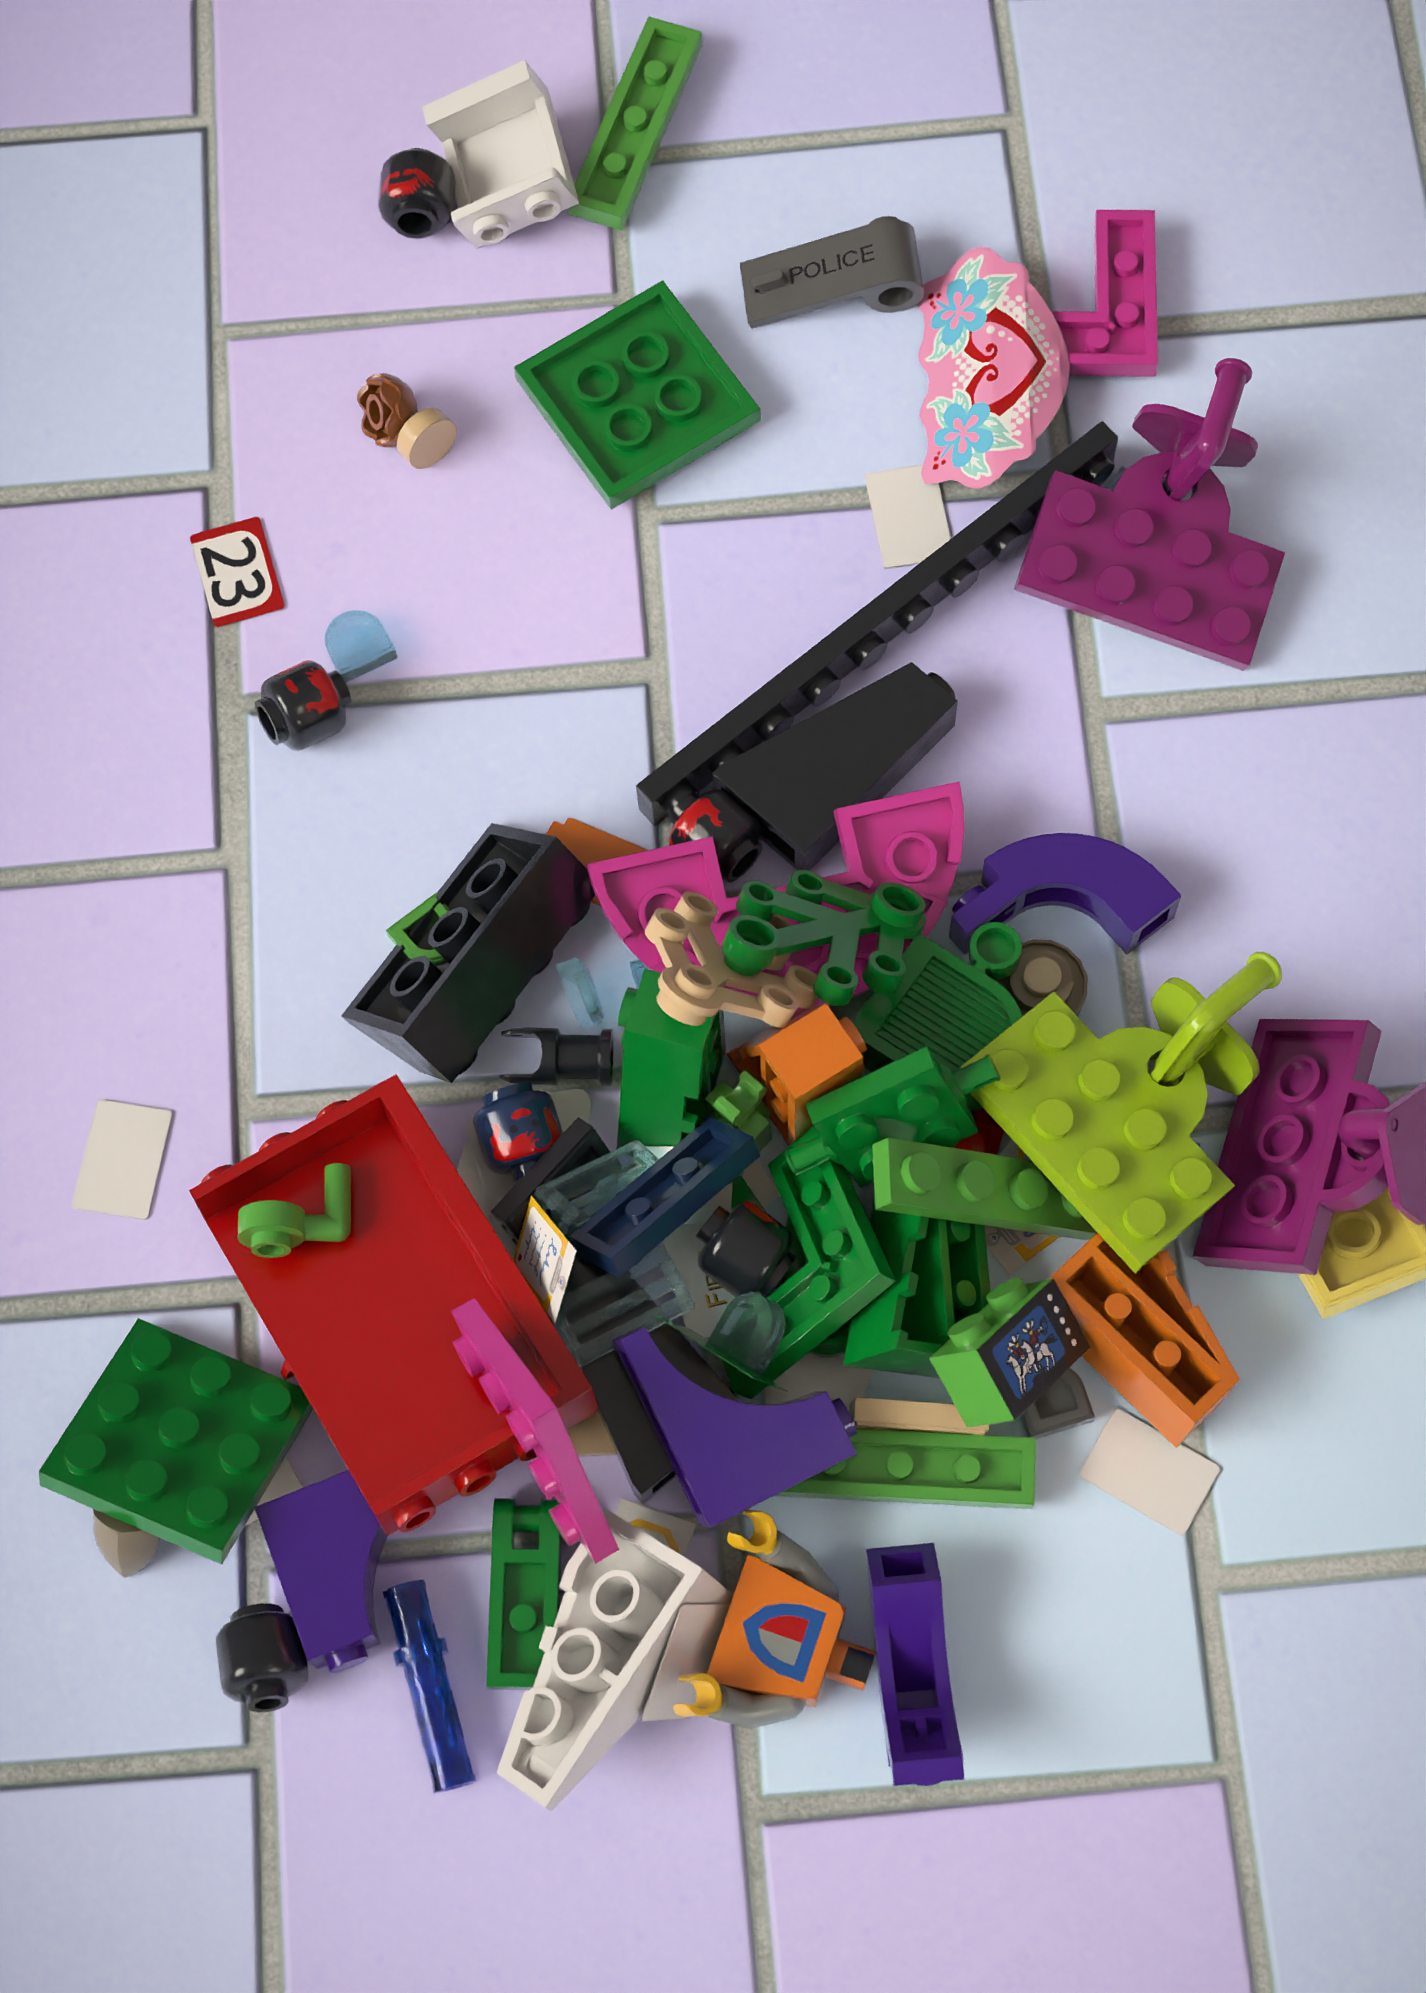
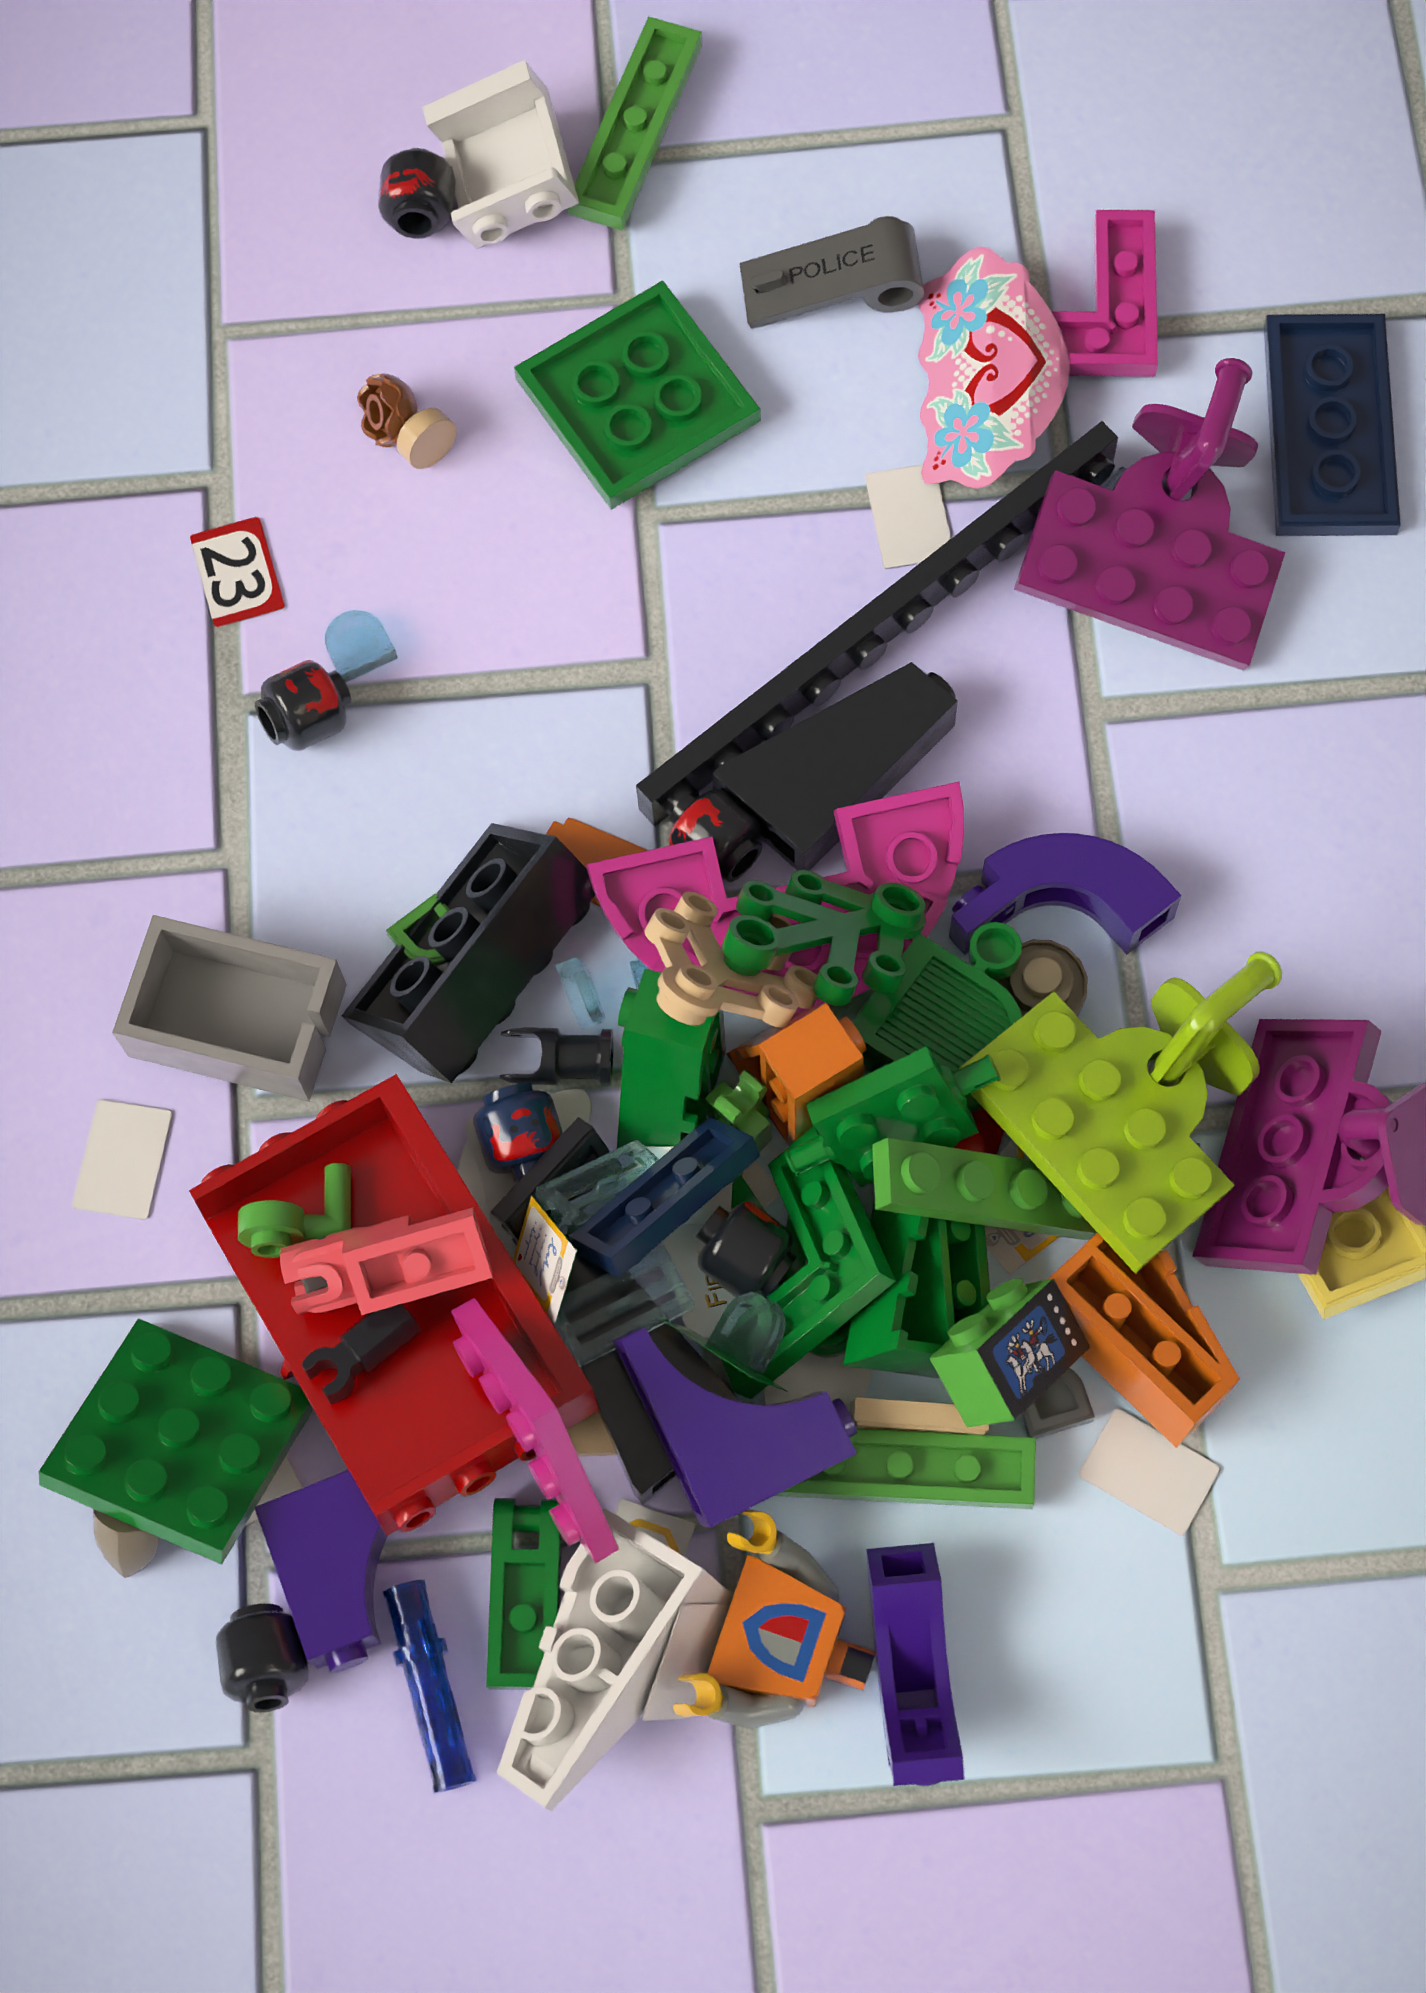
(230, 1007): none -> light grey piece
(361, 1349): none -> black bar
(386, 1263): none -> coral plate
(1331, 425): none -> dark blue tile

